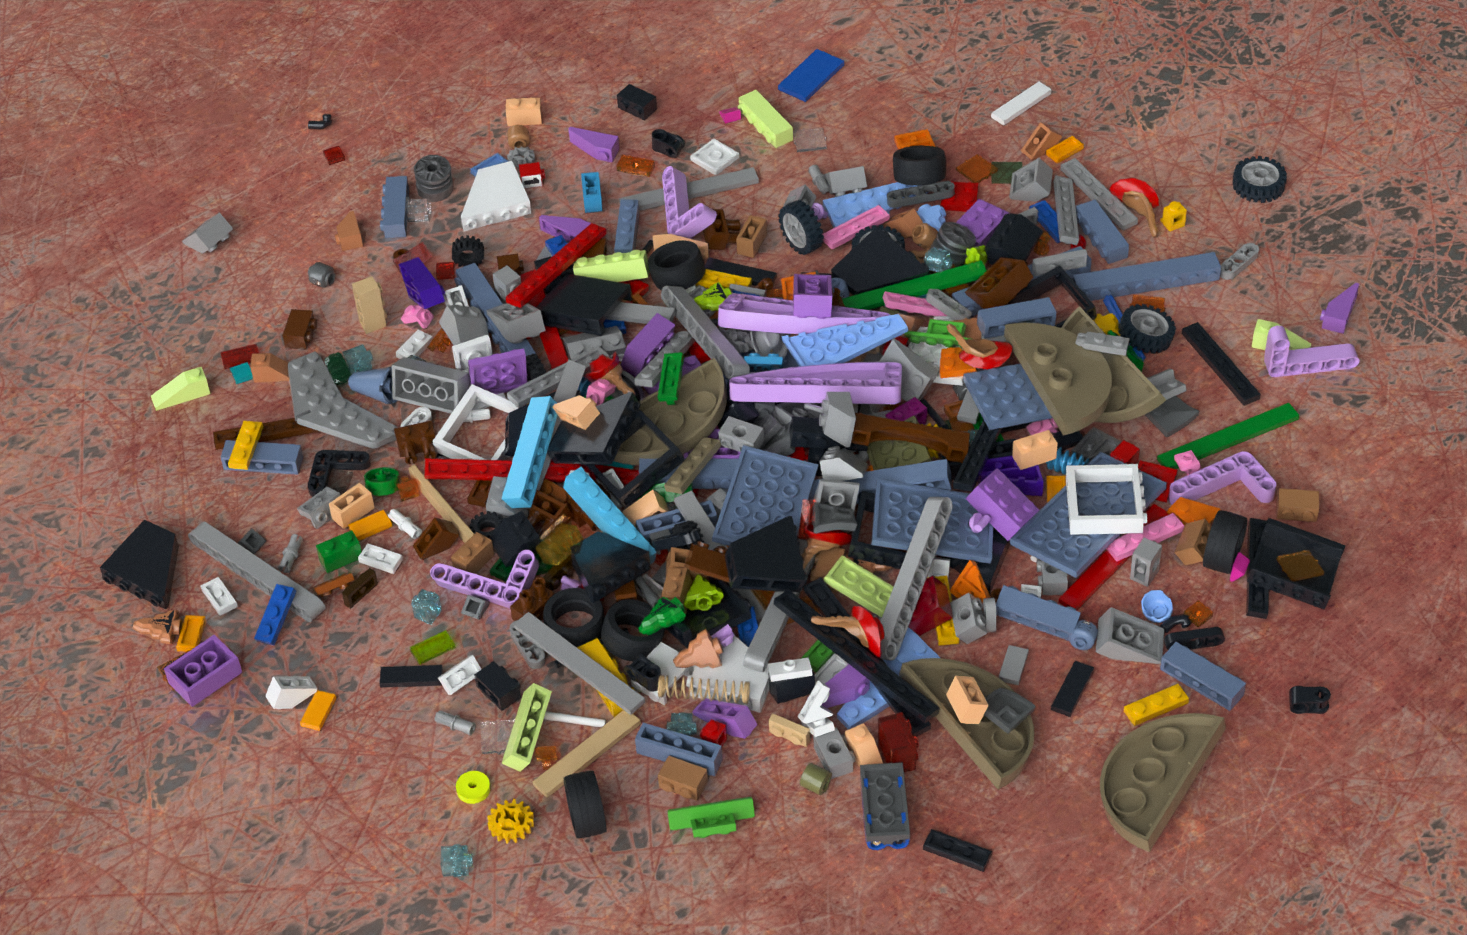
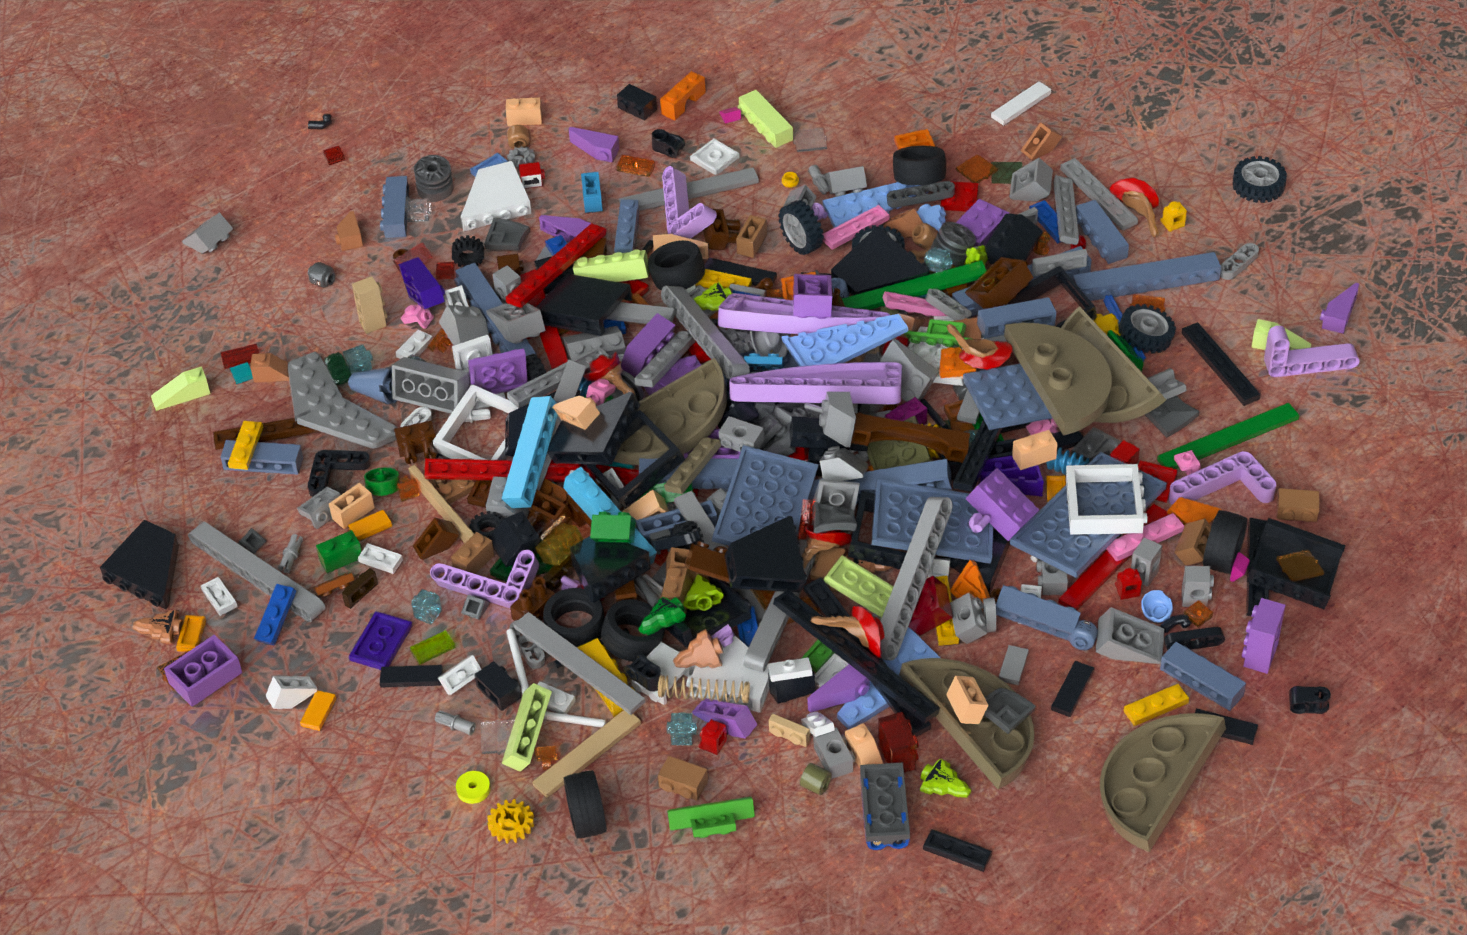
(299, 329): reddish brown brick -> none
(380, 641): none -> dark purple tile
(405, 523): white axle -> none
(452, 490): none -> medium nougat plate
(455, 860): clear light blue brick -> none
(506, 235): none -> dark grey plate
(517, 659): none -> white bar
(559, 700): none -> white plate
(613, 528): none -> green brick
(661, 743): sand blue brick -> none
(670, 377): green plate -> none
(674, 101): none -> orange arch
(790, 179): none -> yellow plate
(811, 75): blue tile -> none
(812, 708): white slope -> none
(943, 780): none -> lime rock
(1064, 149): light orange tile -> none
(1103, 343): light grey hinge -> none
(1126, 578): none -> red brick
(1196, 585): none -> light grey brick
(1235, 728): none -> black tile
(1263, 635): none -> medium lavender brick

